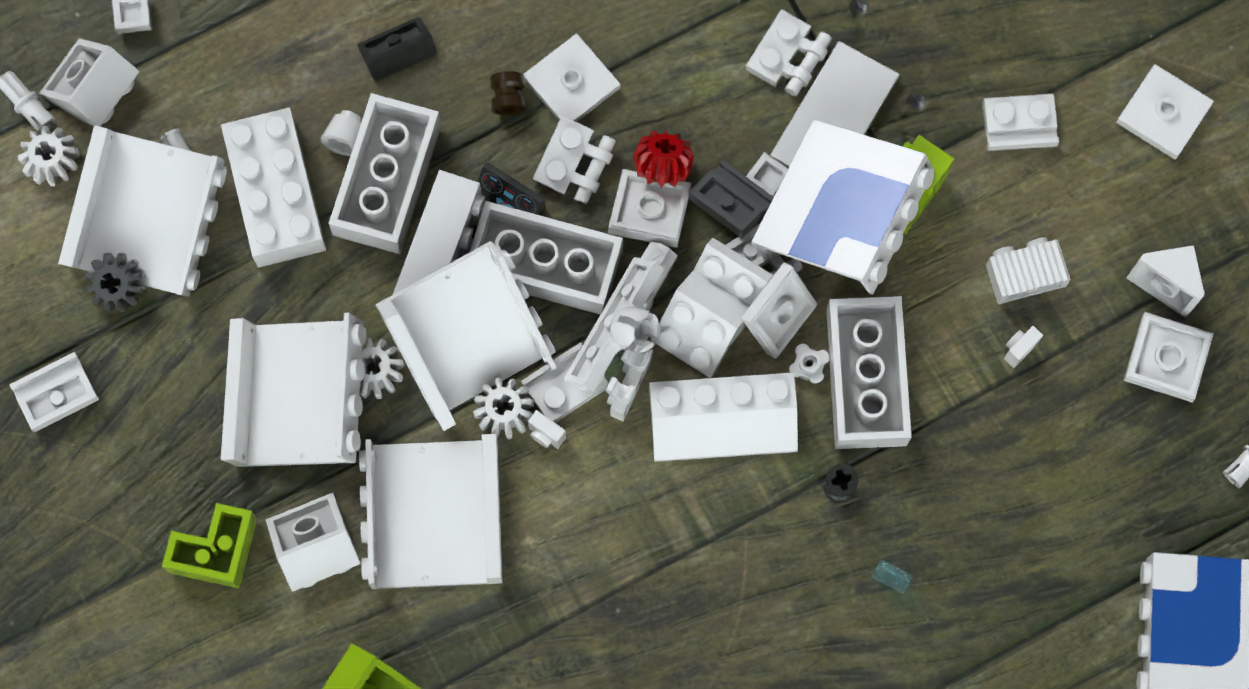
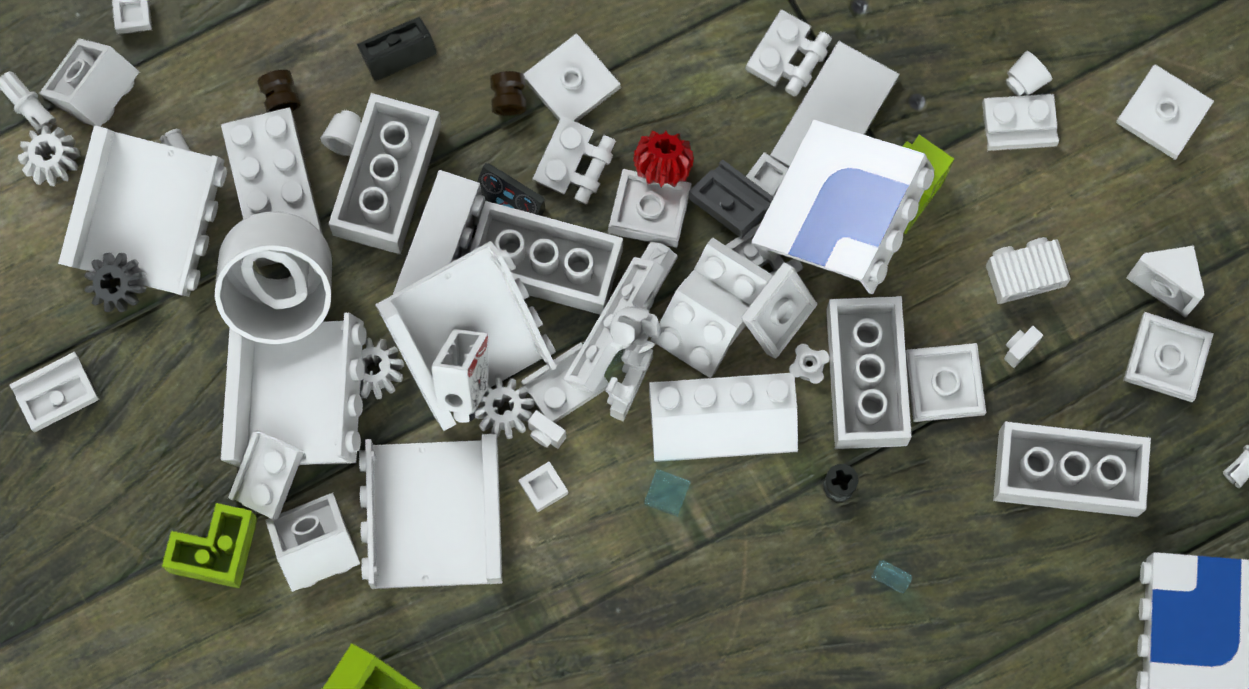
(266, 474): none -> white plate
(272, 308): none -> white piece
(278, 91): none -> dark brown wheel
(461, 373): none -> white torso
(543, 486): none -> white tile
(667, 492): none -> clear light blue tile
(945, 382): none -> white plate
(1027, 75): none -> white hat
(1072, 469): none -> white brick

